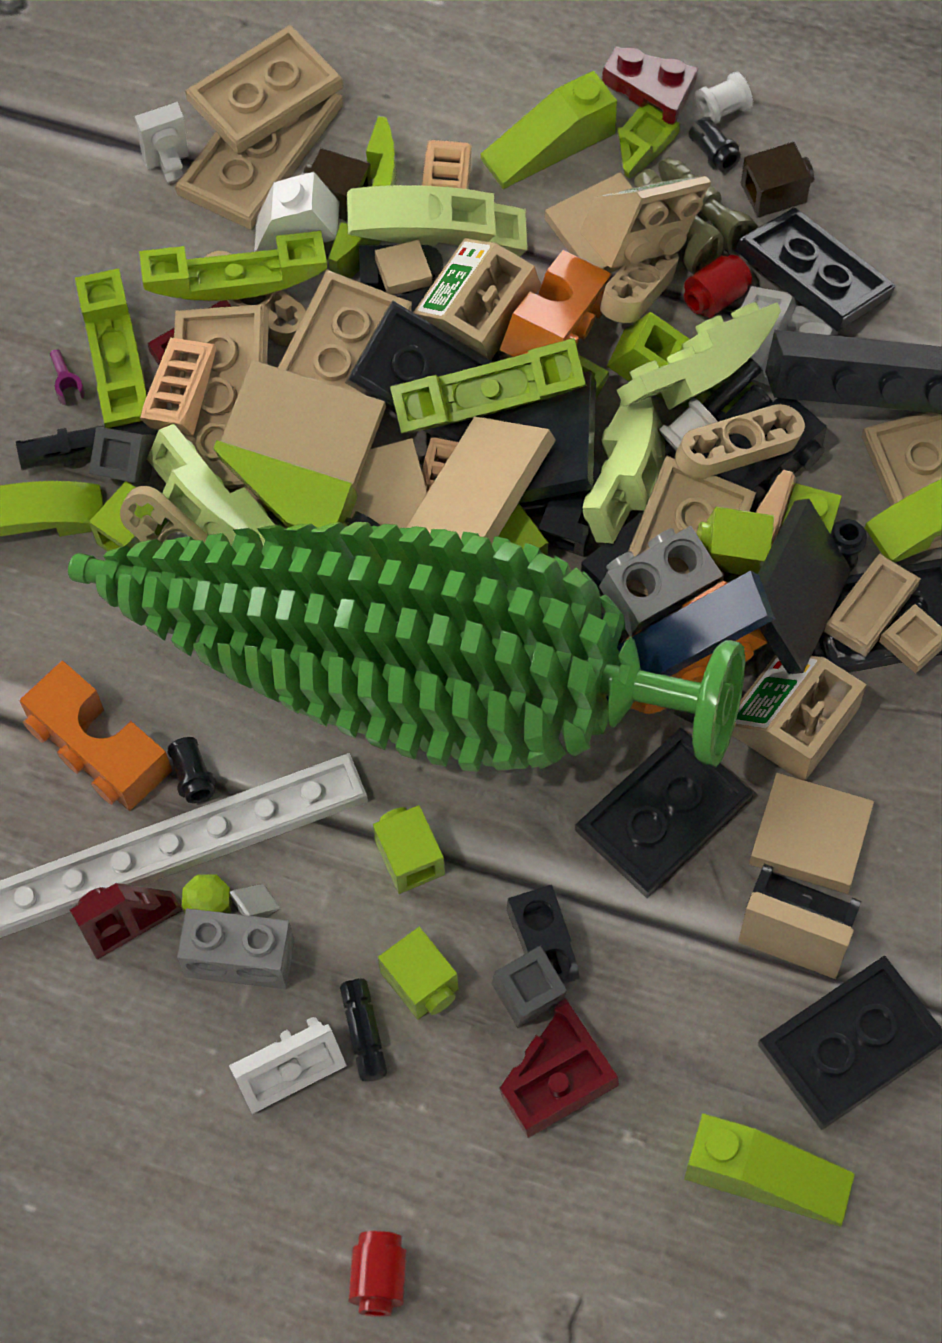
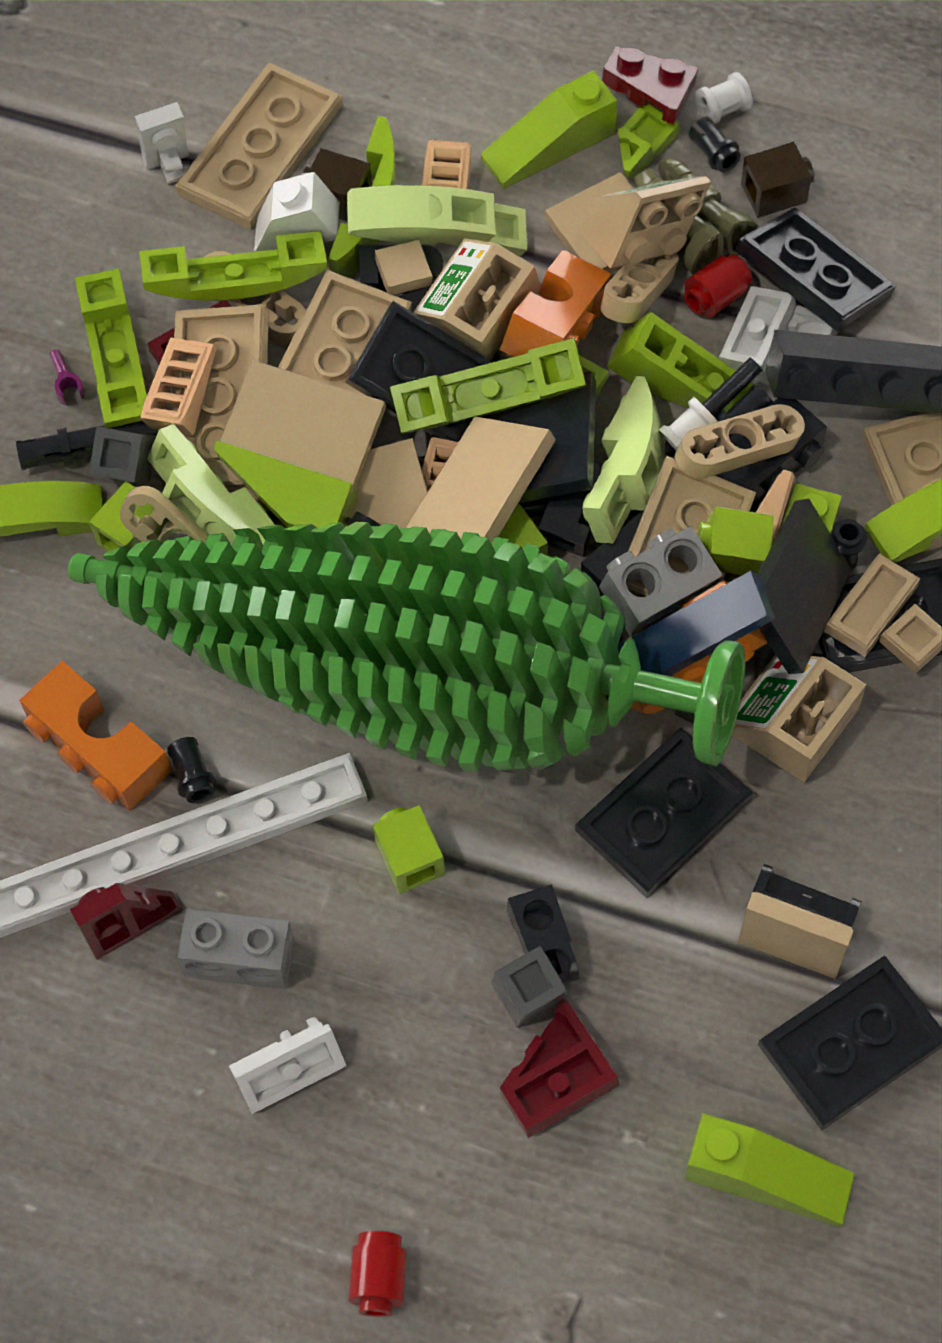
(207, 893): lime tile -> none
(254, 901): white piece -> none
(264, 89): tan tile -> none
(363, 1030): black axle -> none
(419, 974): lime brick -> none
(705, 359): yellowish green slope -> none
(812, 833): tan tile -> none

